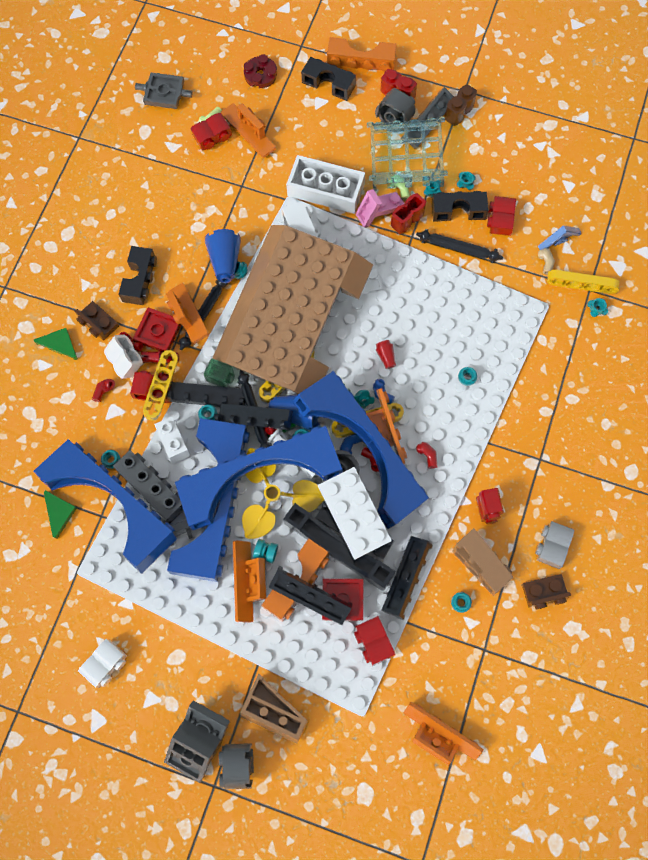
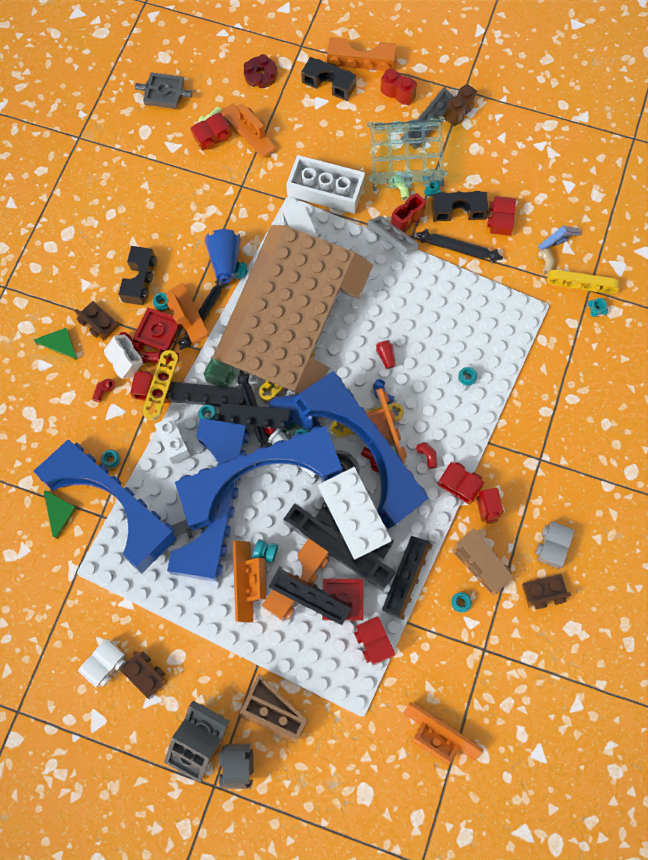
(143, 674): none -> reddish brown bracket
(149, 486): dark grey brick -> none
(157, 299): none -> teal plate
(259, 521): yellow plant -> none
(349, 441): blue arm -> none
(363, 398): teal plate -> none
(376, 206): bright pink bracket -> none
(393, 235): none -> light grey plate
(395, 107): dark grey brick -> none
(460, 482): none -> red brick
(468, 176): teal plate -> none

